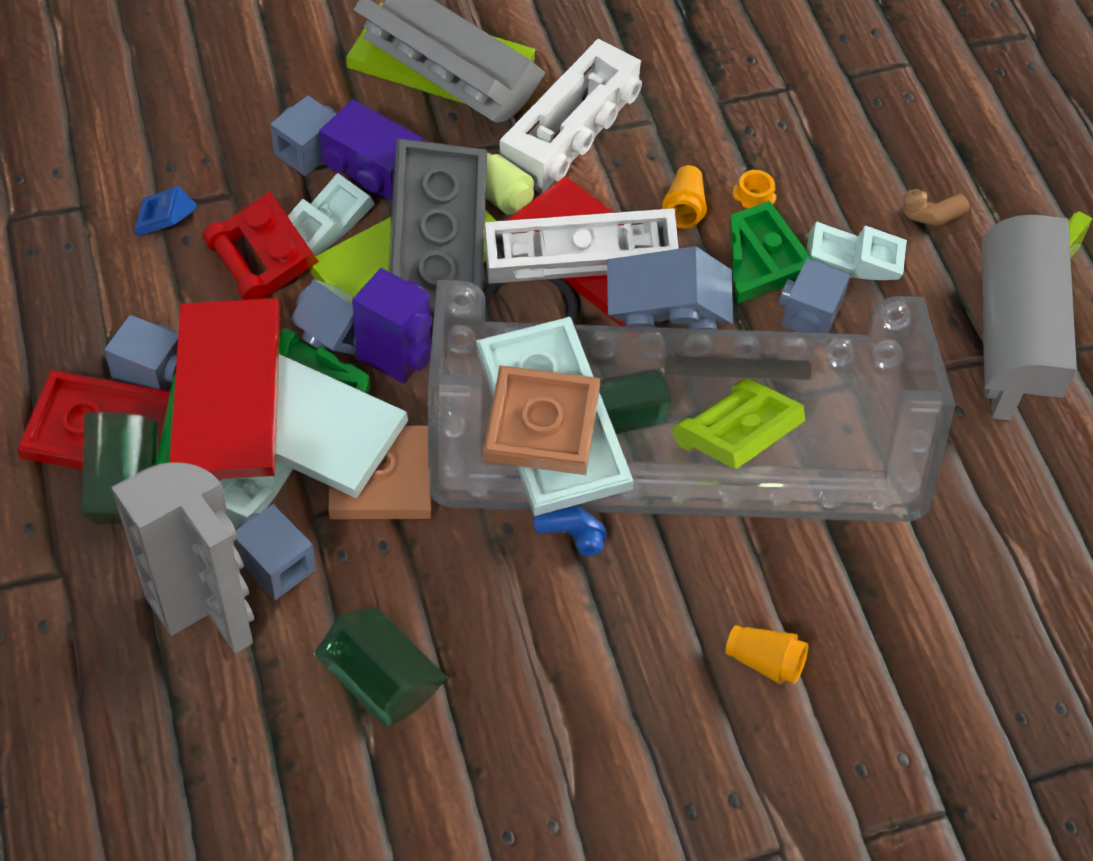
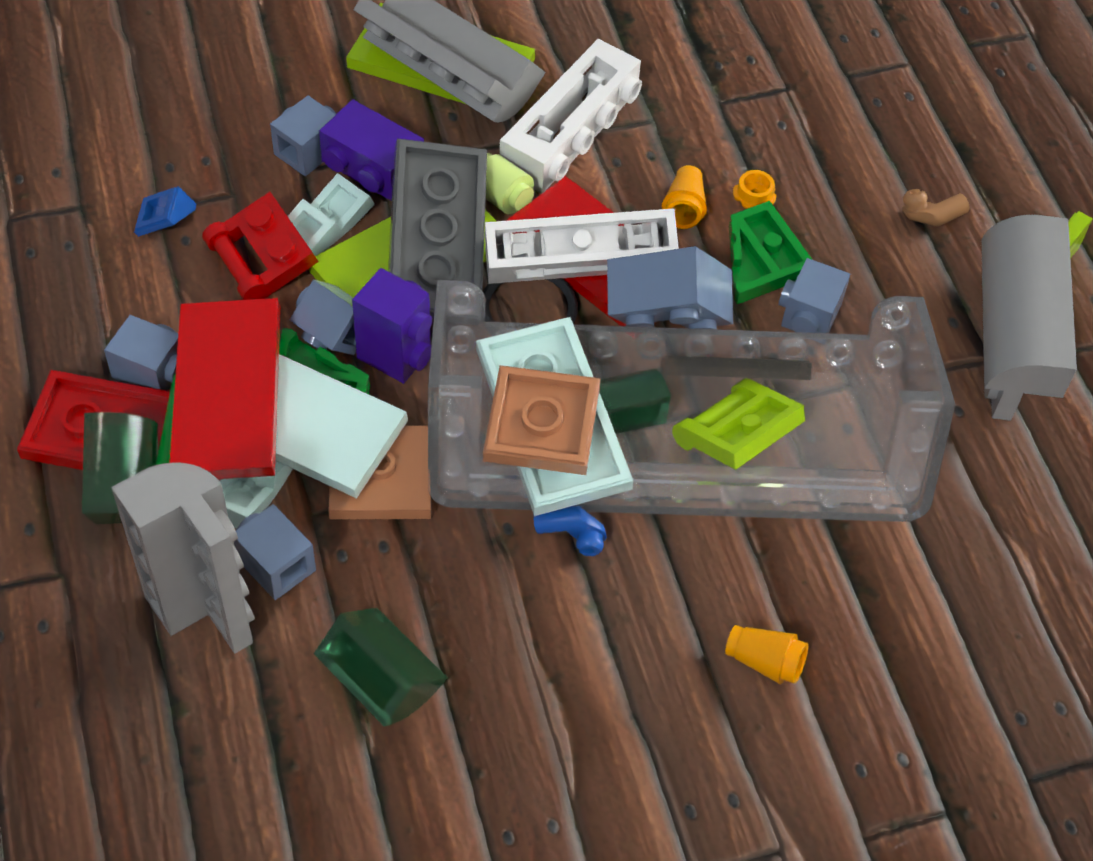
(865, 256): light aqua slope -> none

